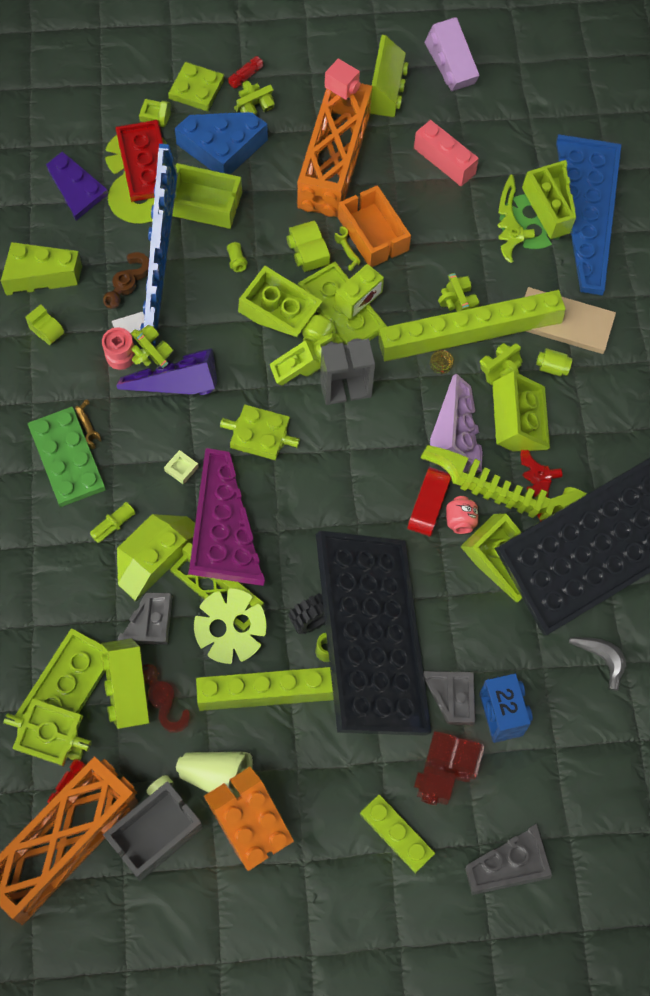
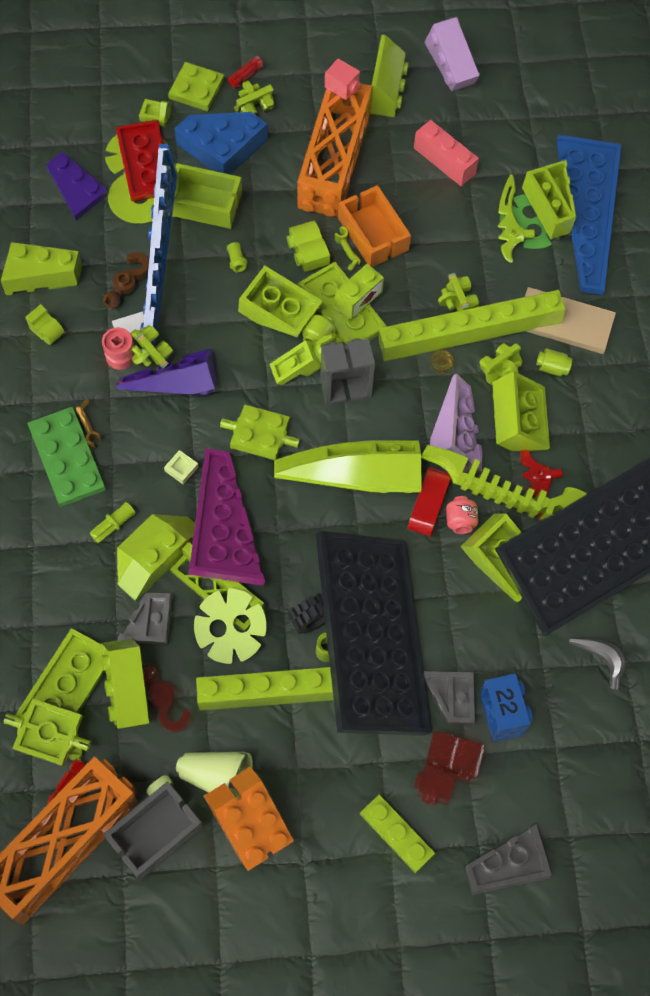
(358, 465): none -> lime wedge

